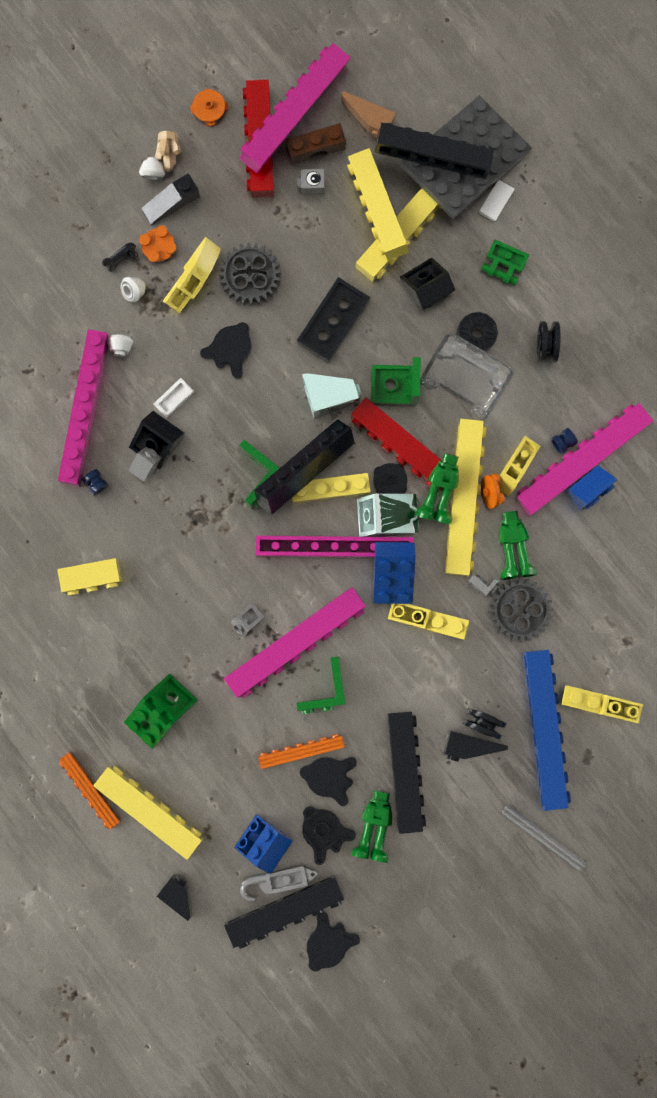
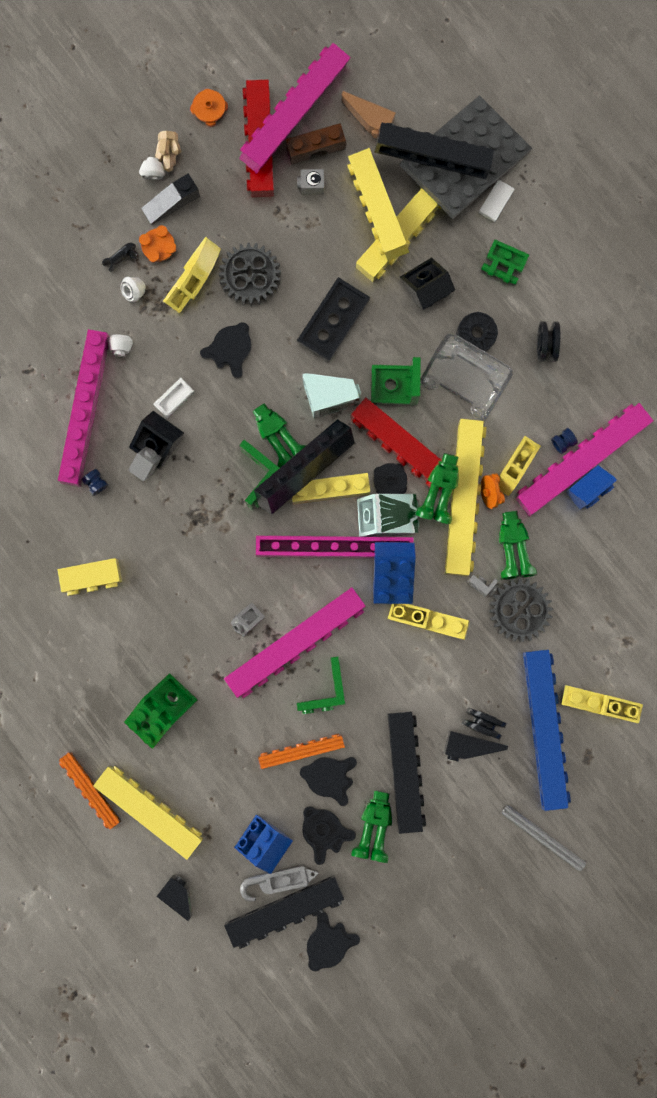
(272, 424): none -> green piece

